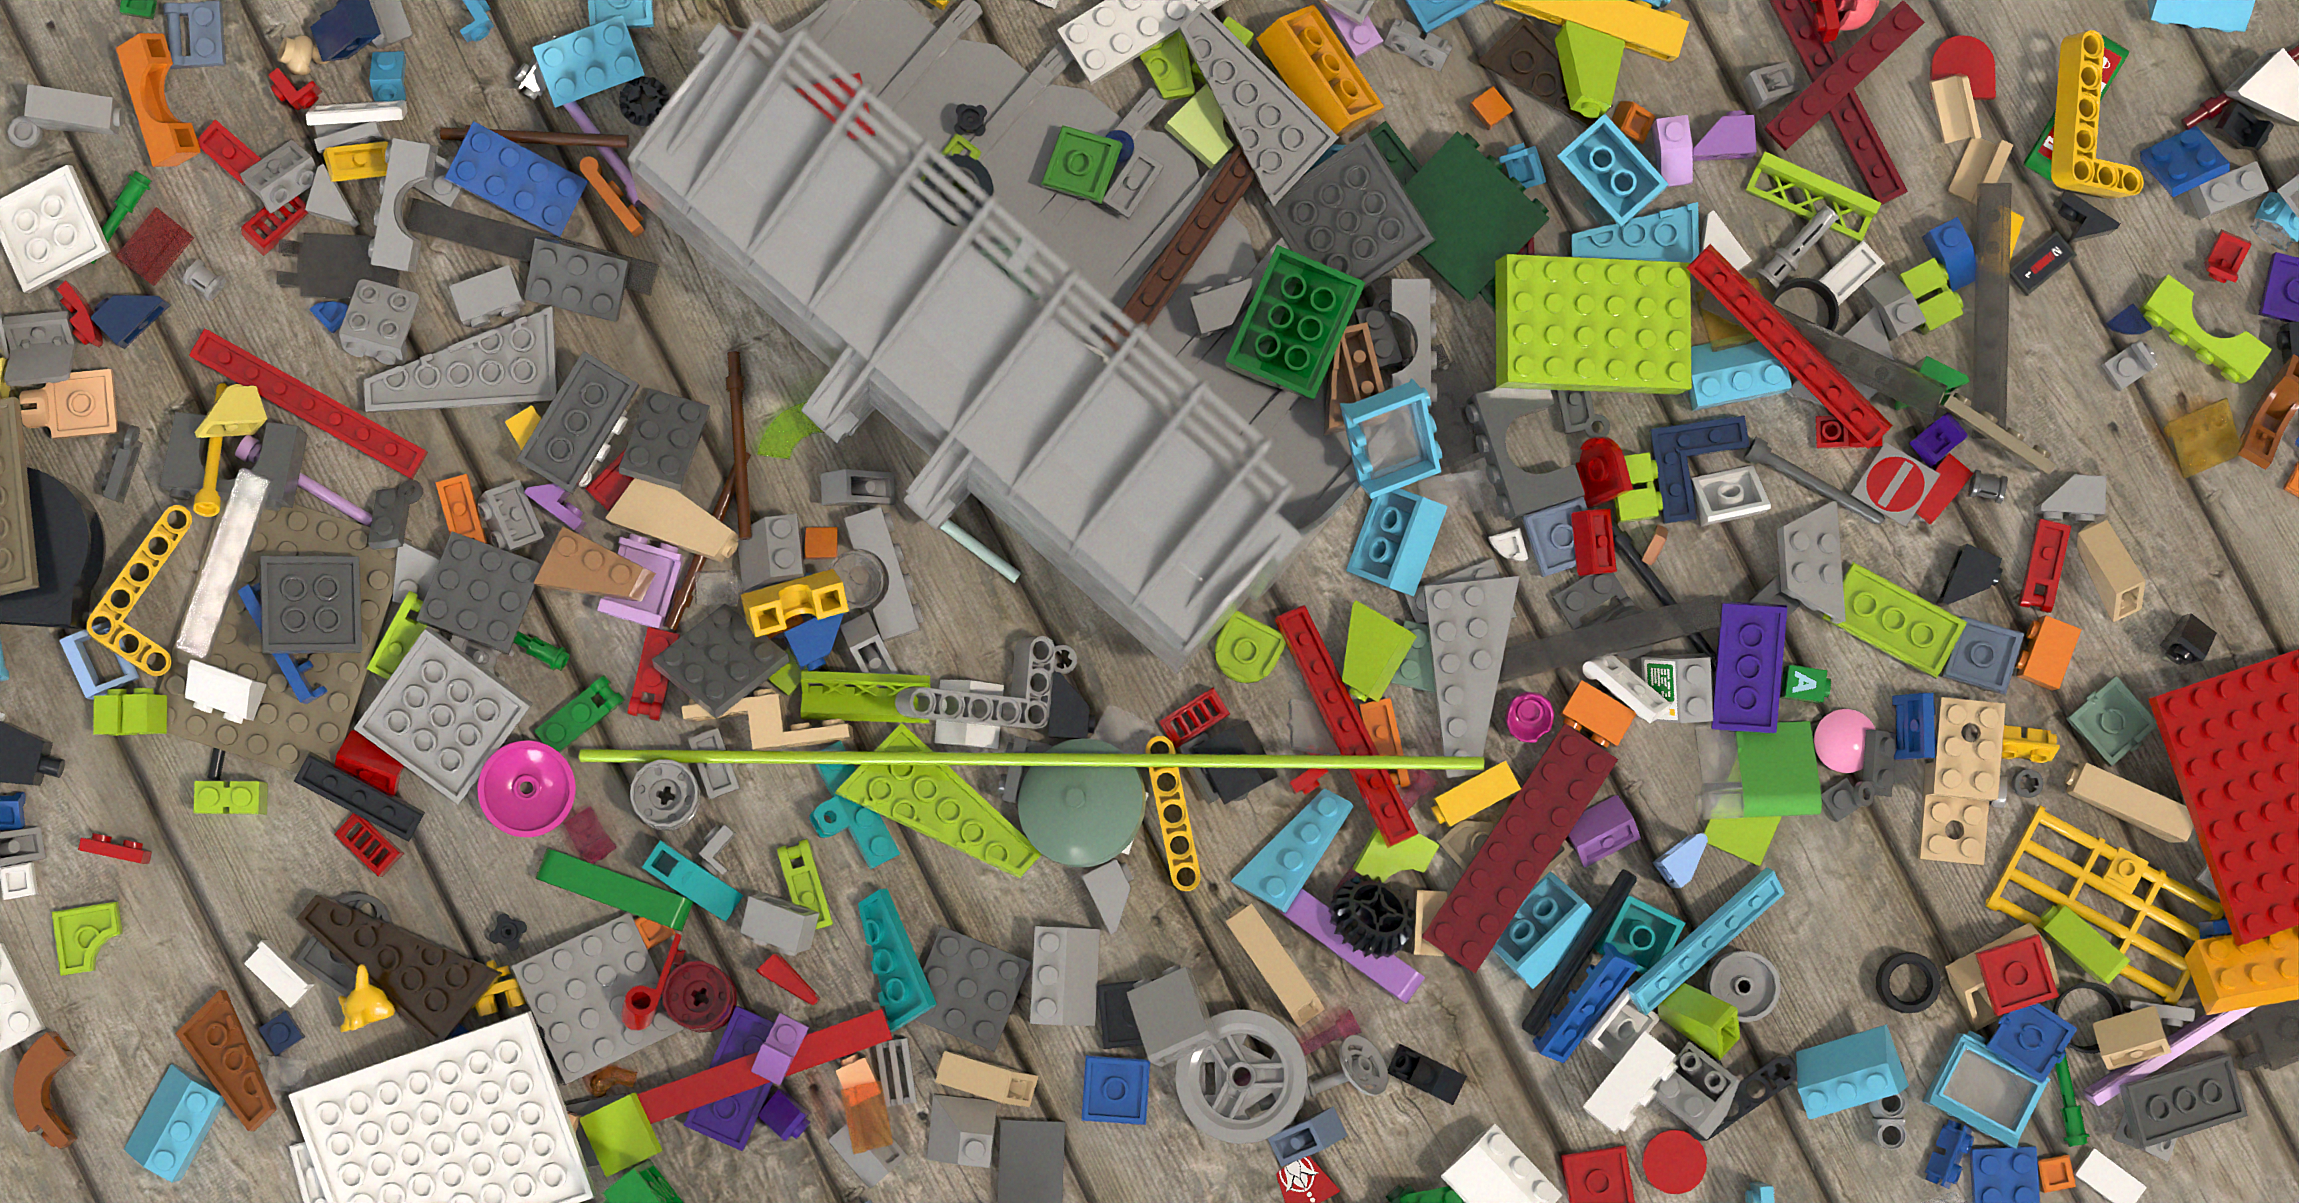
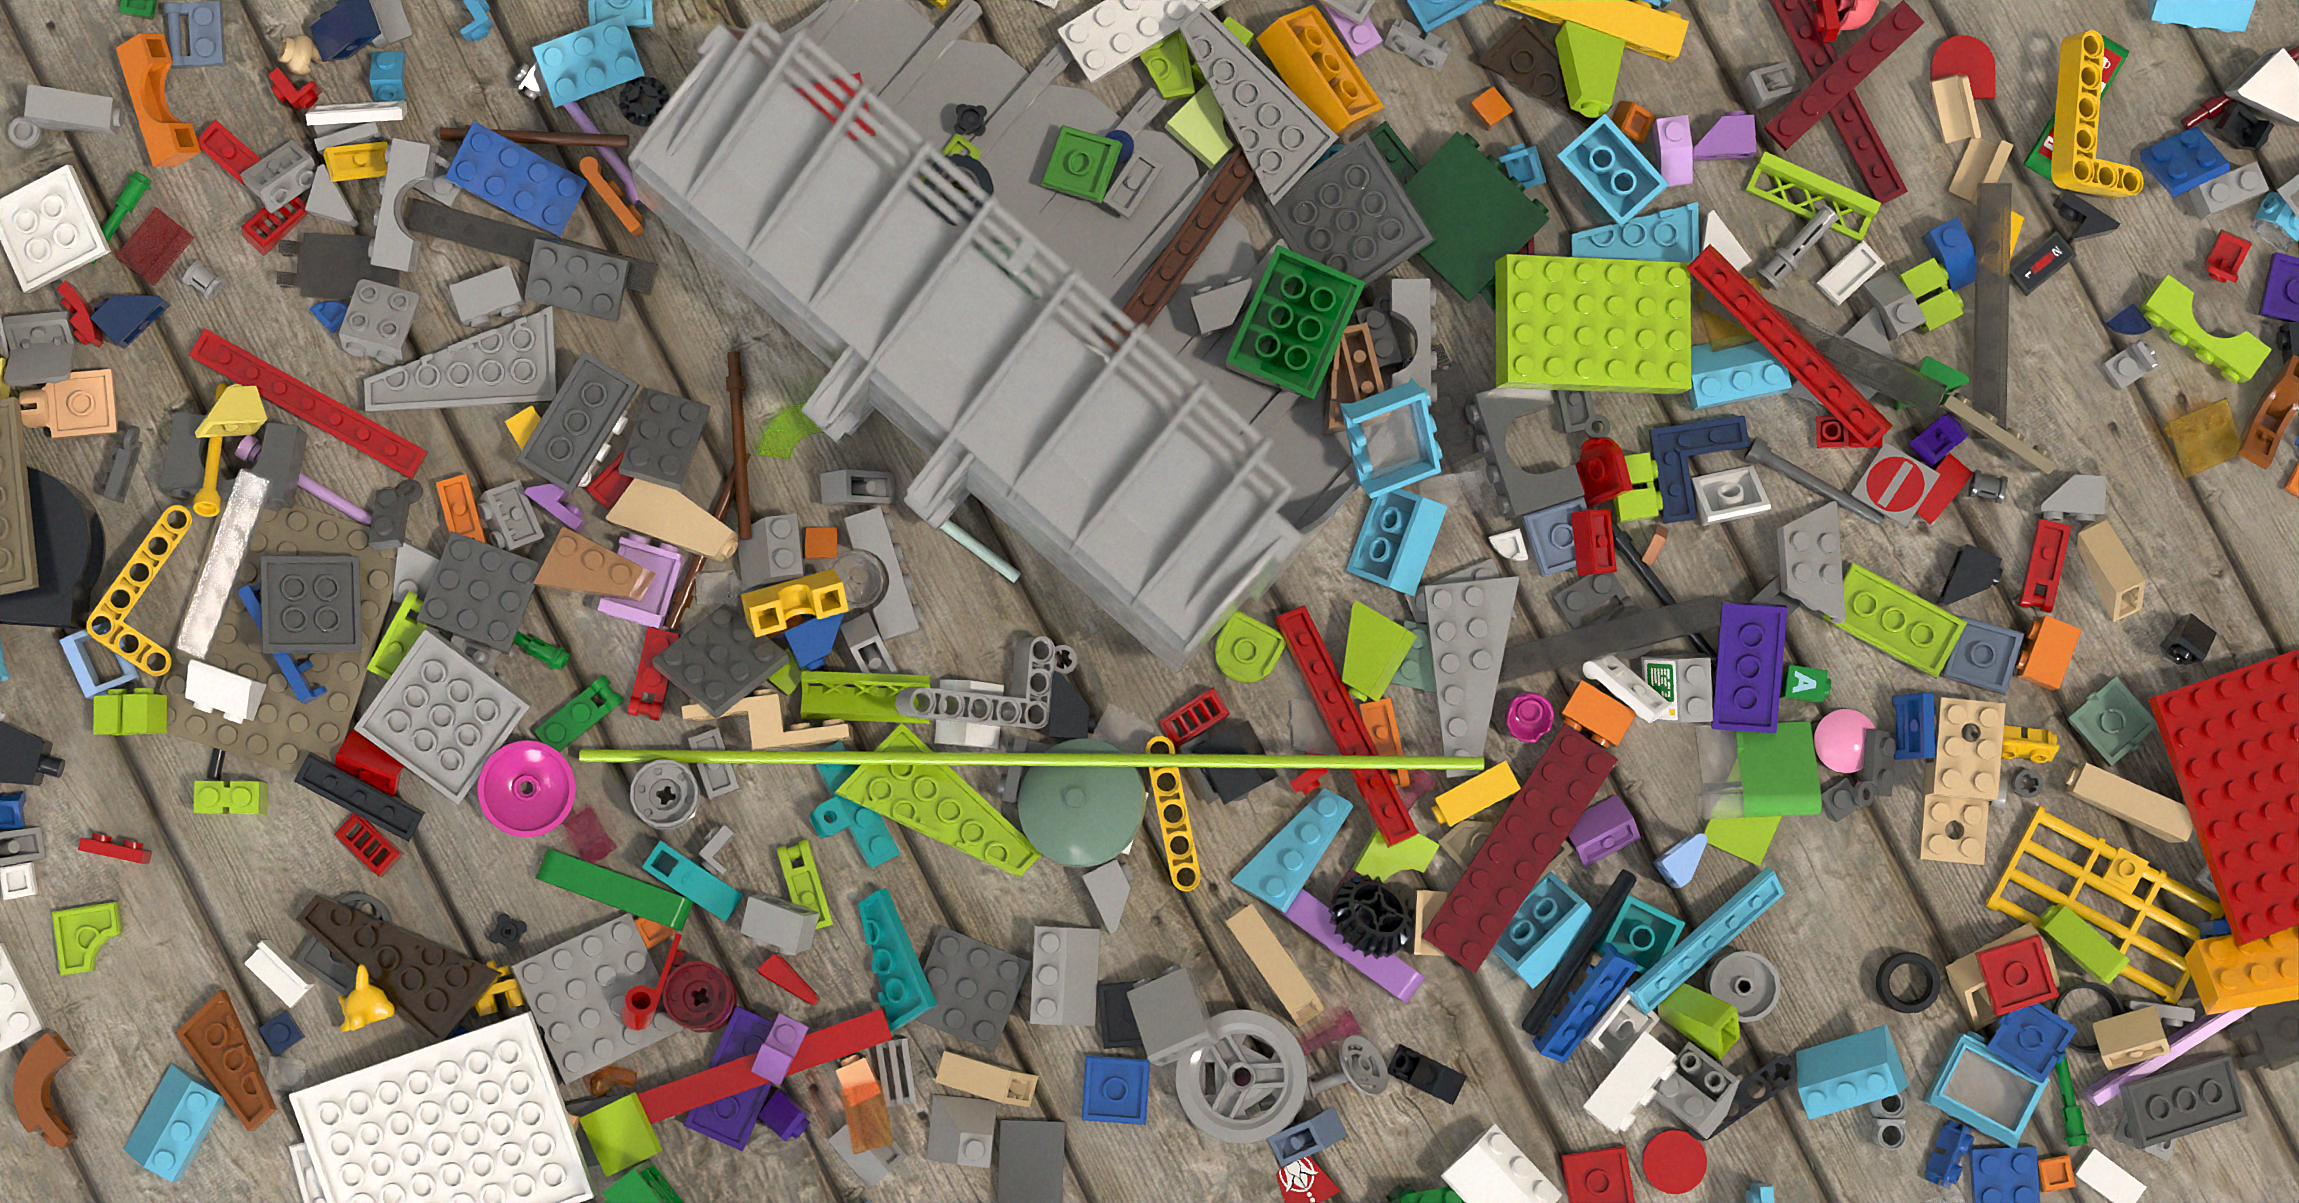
(1819, 288): black tyre -> none

